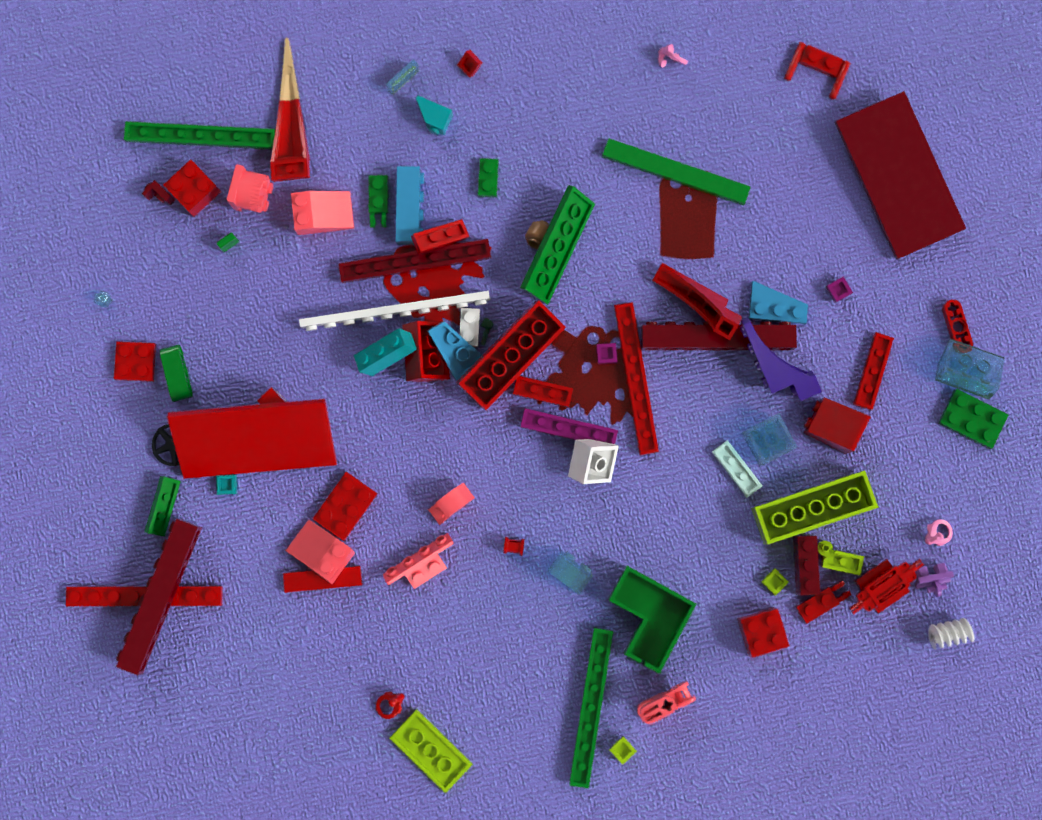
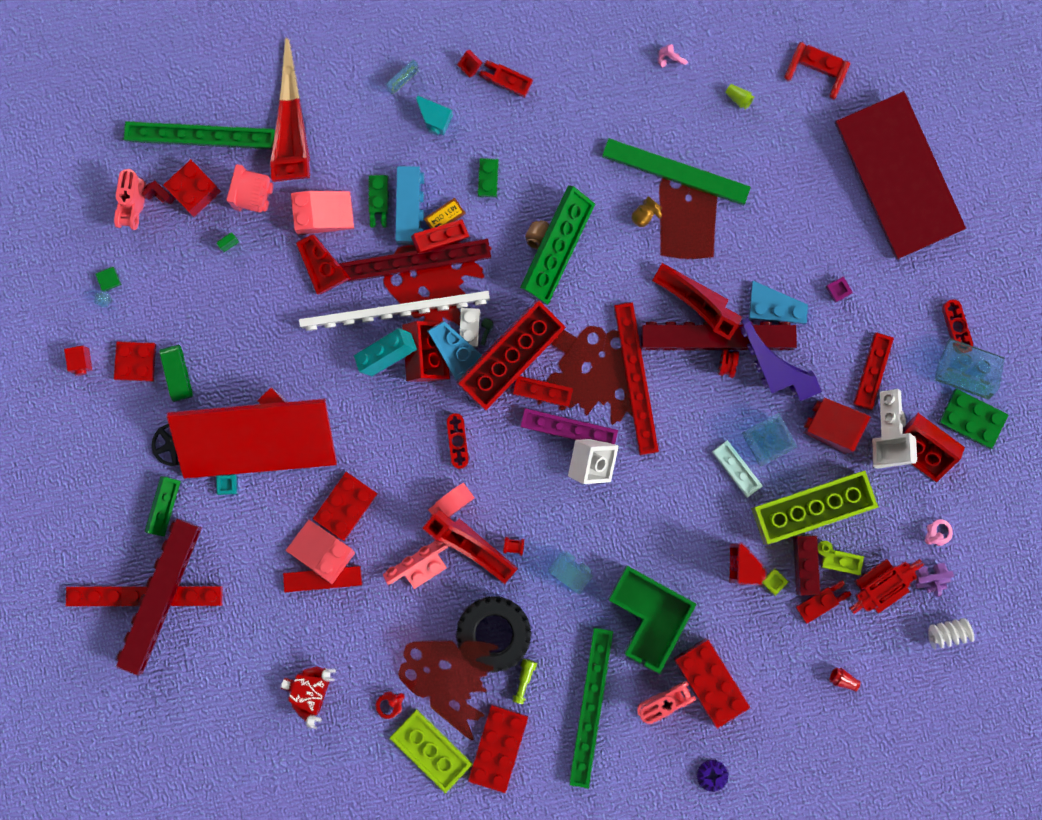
(78, 360): none -> red brick
(108, 279): none -> green tile
(129, 199): none -> coral piece
(308, 692): none -> red torso
(321, 265): none -> red wing
(446, 214): none -> tile
(450, 683): none -> clear red piece
(454, 455): none -> red beam
(468, 542): none -> red arch
(498, 748): none -> red plate
(507, 78): none -> red hinge
(509, 611): none -> black tyre
(528, 667): none -> lime piece
(606, 353): magenta plate -> none
(622, 750): lime plate -> none
(645, 212): none -> pearl gold animal
(705, 770): none -> dark purple gear
(711, 683): none -> red brick
(728, 363): none -> red wheel
(740, 96): none -> lime cone
(744, 566): none -> red slope
(763, 632): red brick -> none
(843, 679): none -> red cone
(893, 446): none -> white plate
(935, 448): none -> red slope

